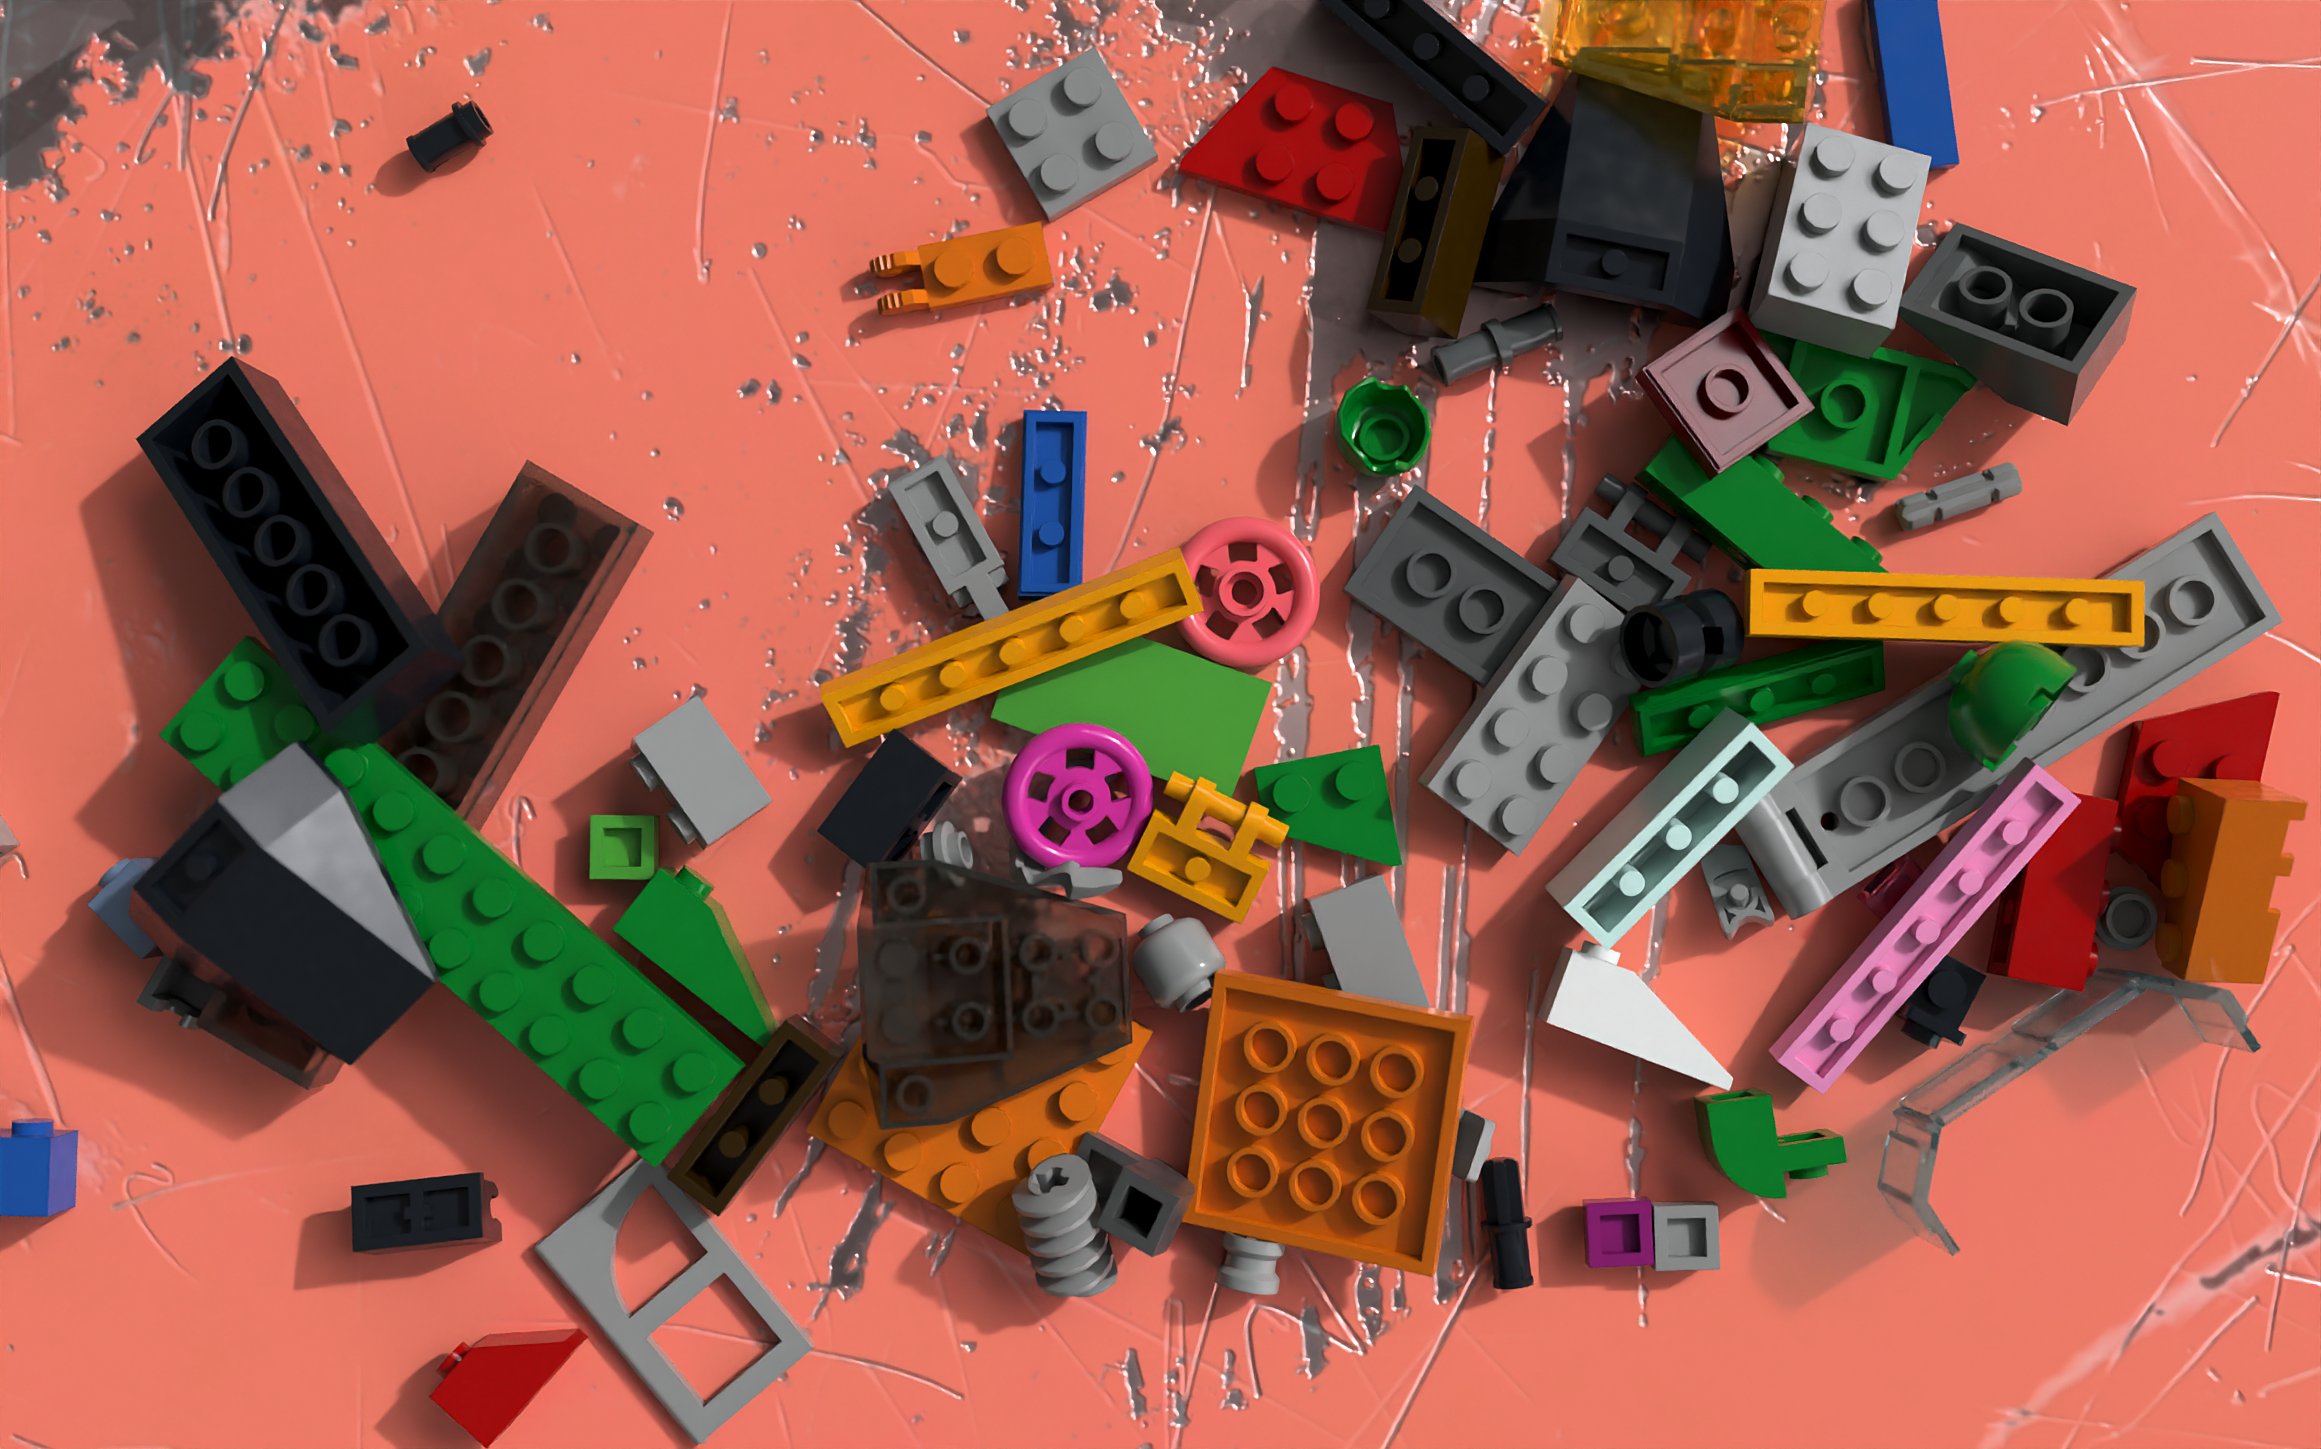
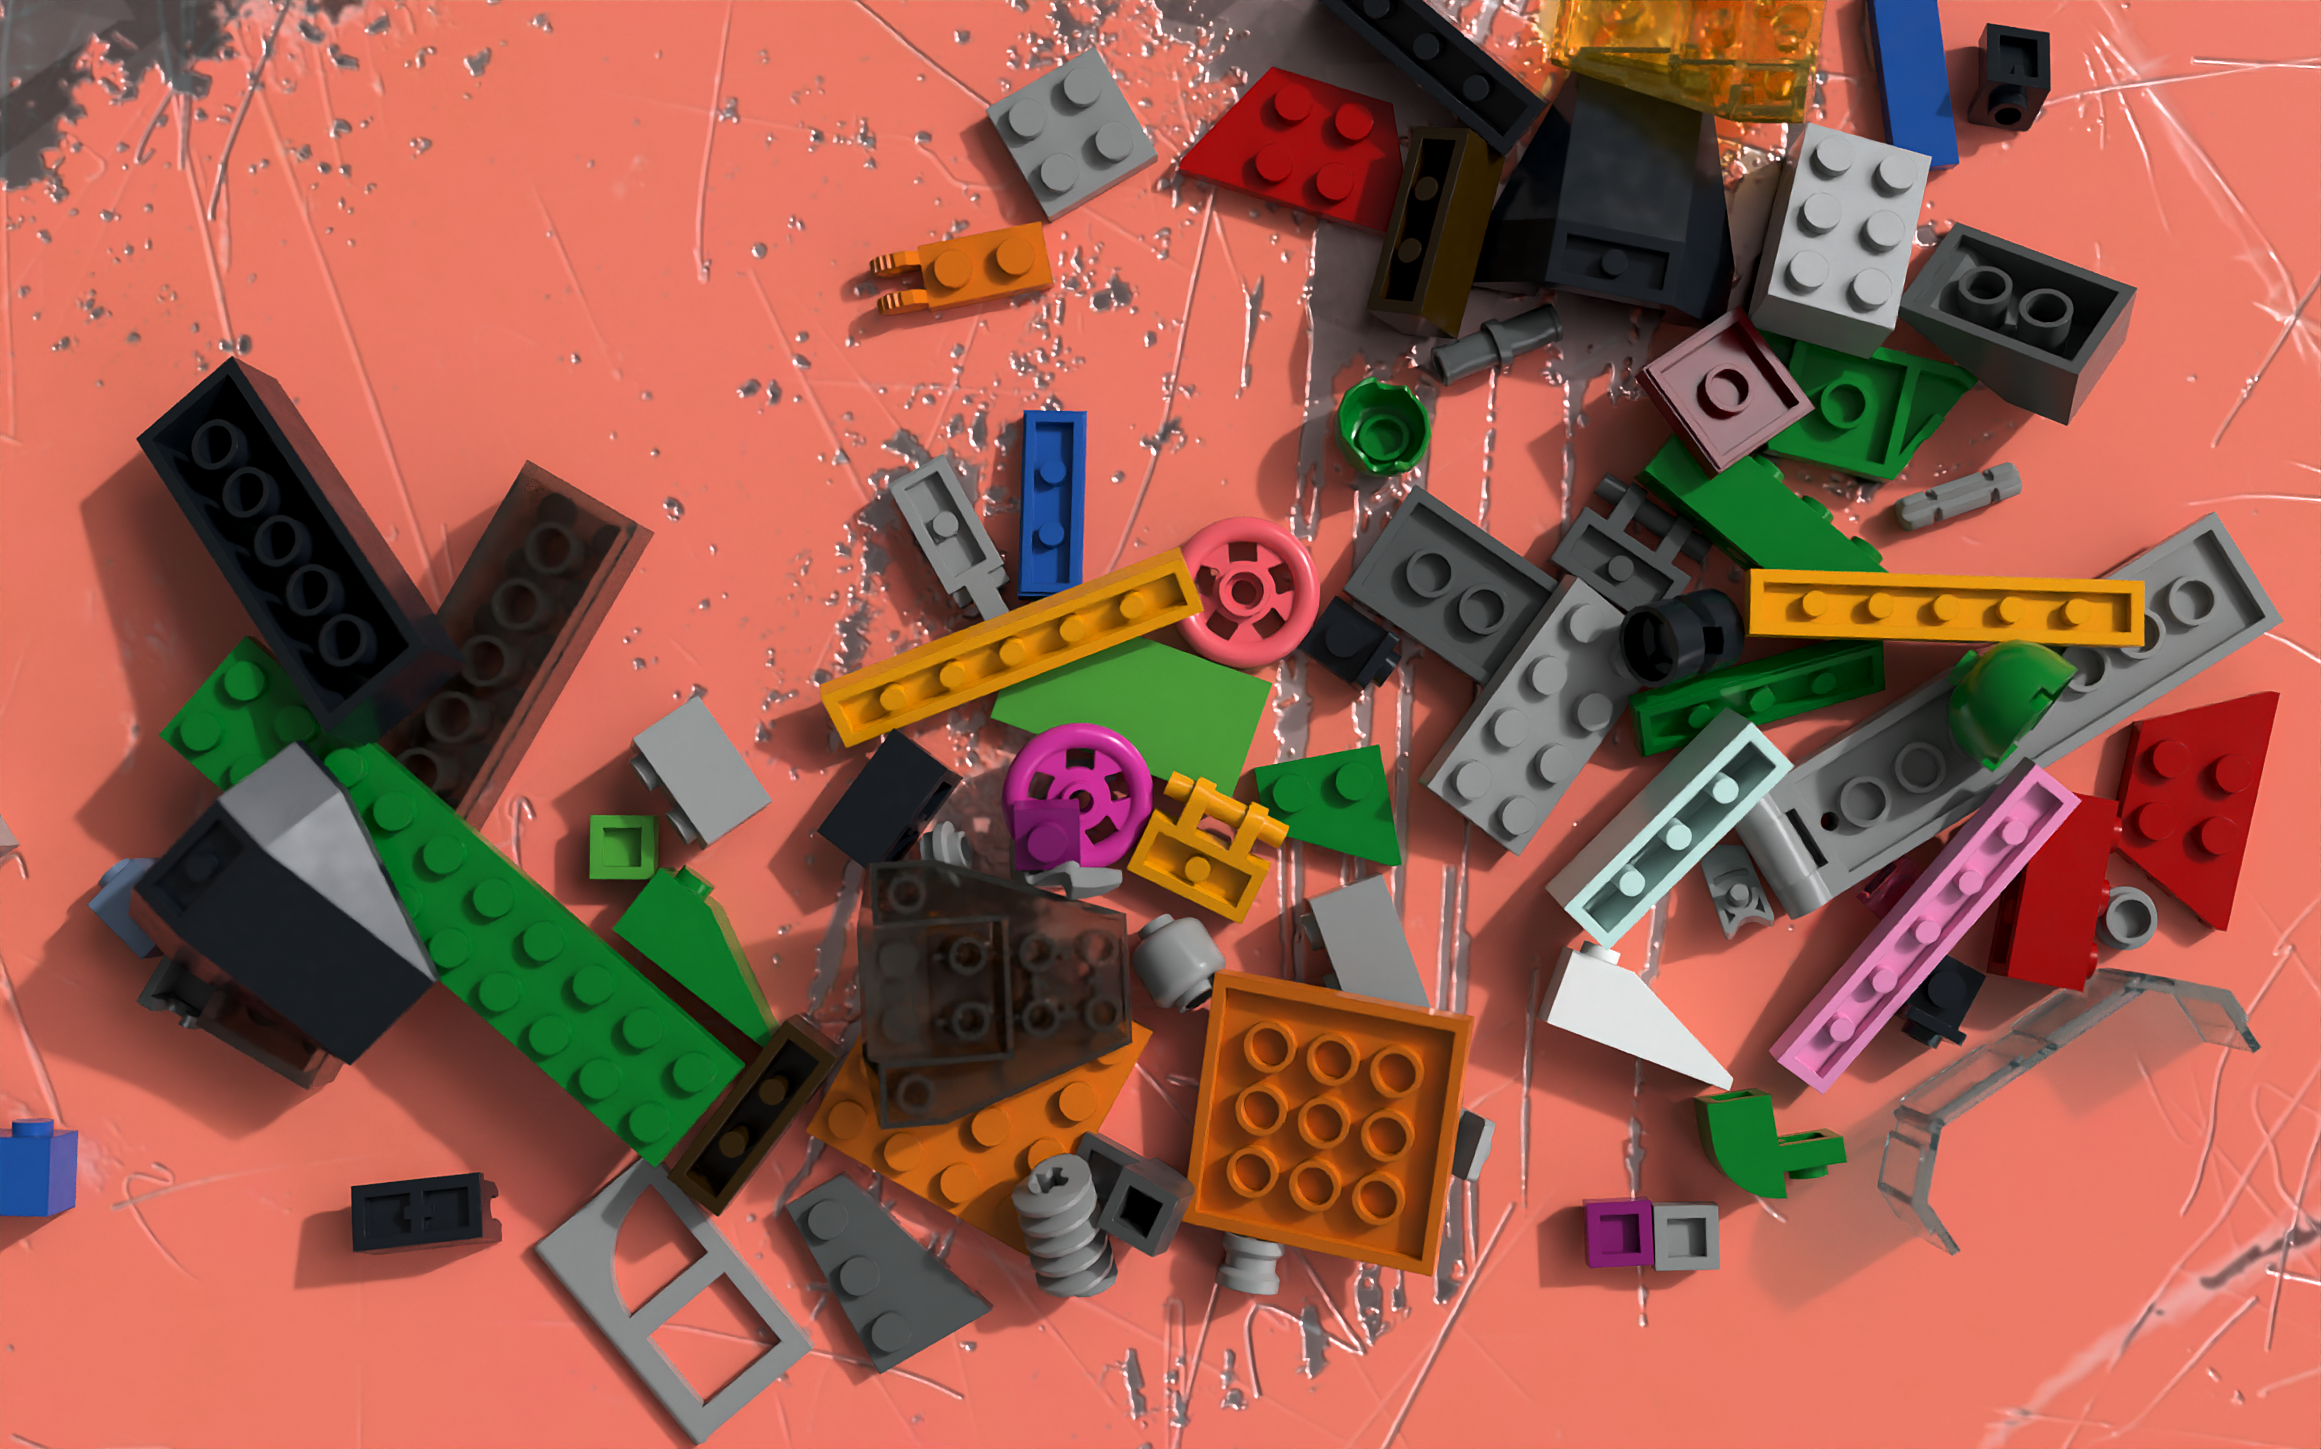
(450, 136): black pin -> none
(500, 1377): red slope -> none
(881, 1274): none -> dark grey wing
(1046, 833): none -> magenta plate
(1351, 646): none -> black bracket
(1506, 1223): black axle -> none
(2011, 77): none -> black bracket
(2223, 878): orange wedge -> none

